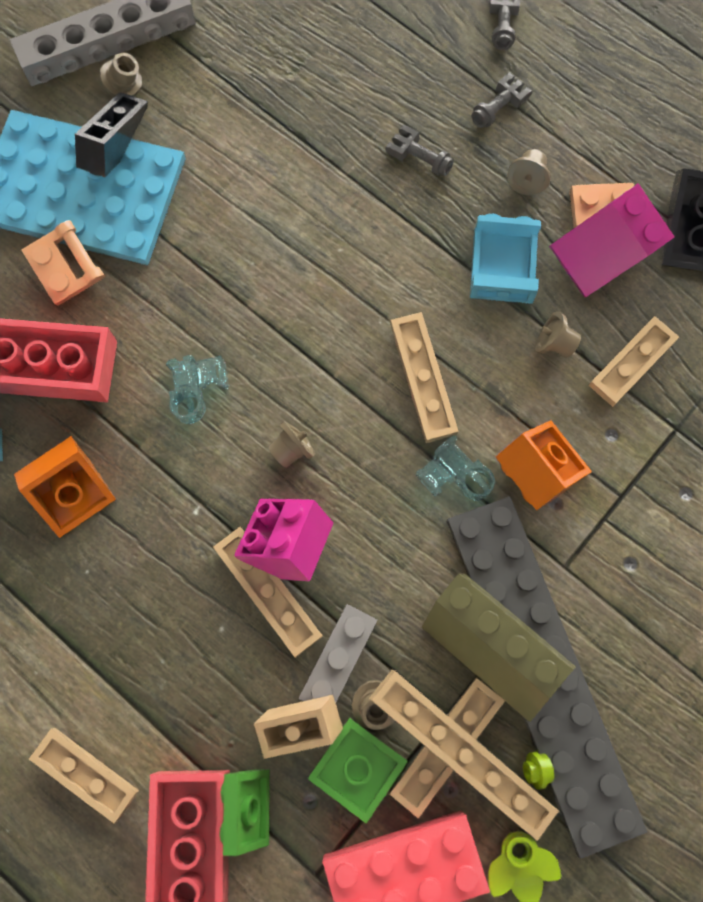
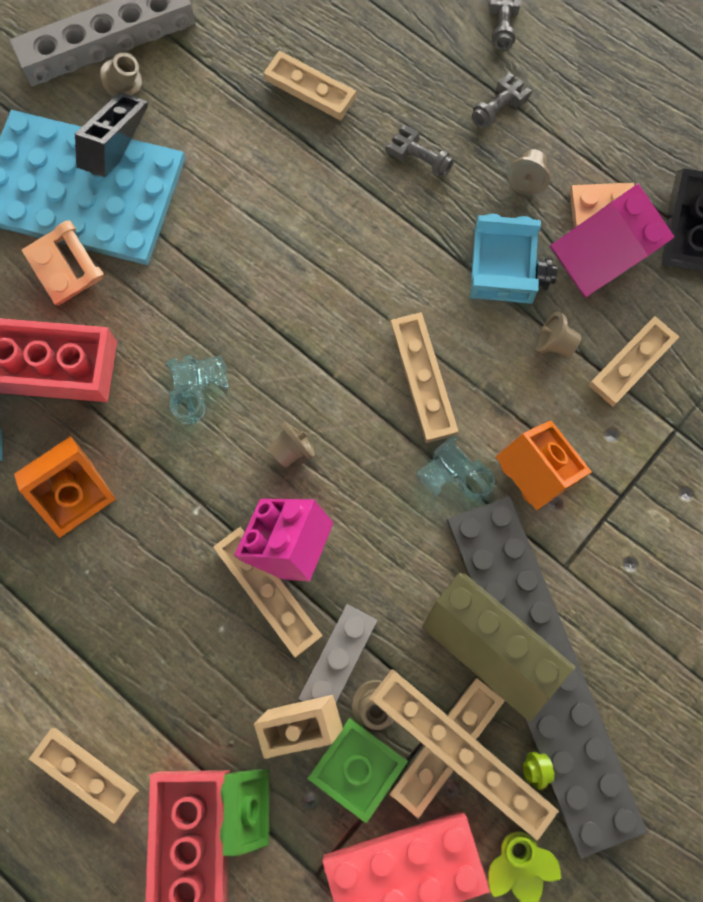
(309, 85): none -> tan plate
(546, 273): none -> black plate

